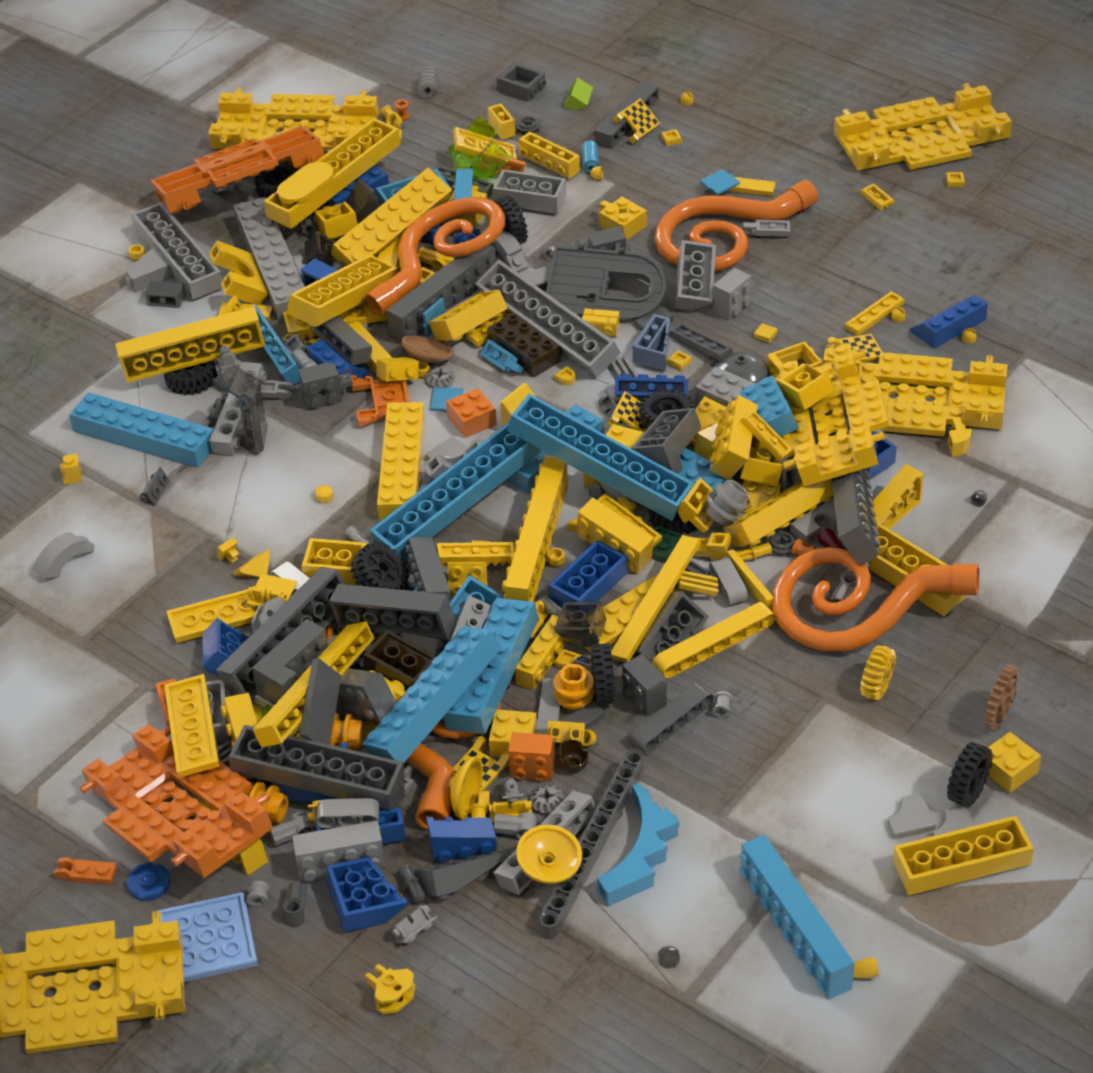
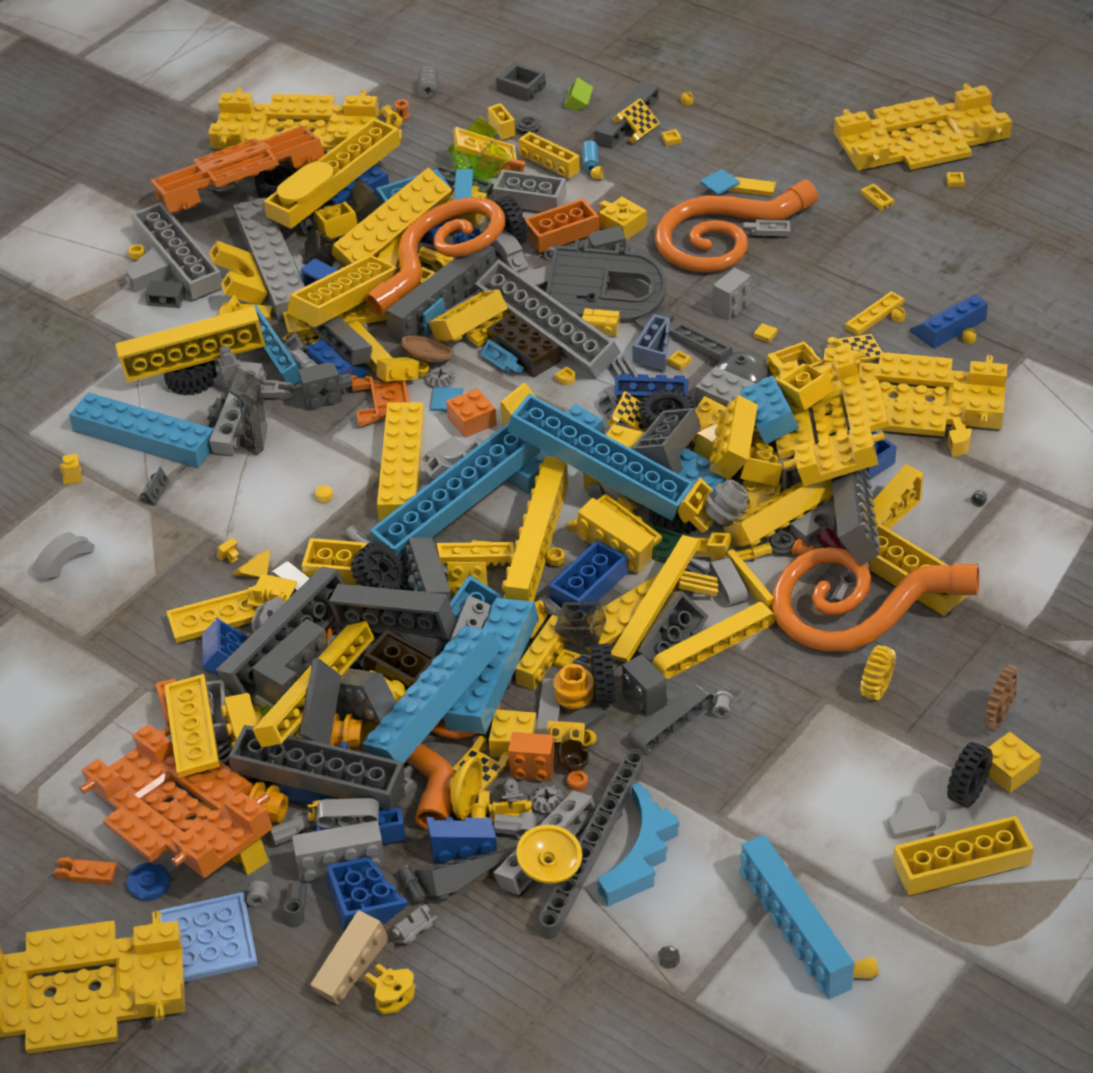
(350, 957): none -> tan wedge
(562, 225): none -> orange brick
(577, 781): none -> orange tile
(694, 275): light grey slope -> none
(766, 435): yellow tile -> none

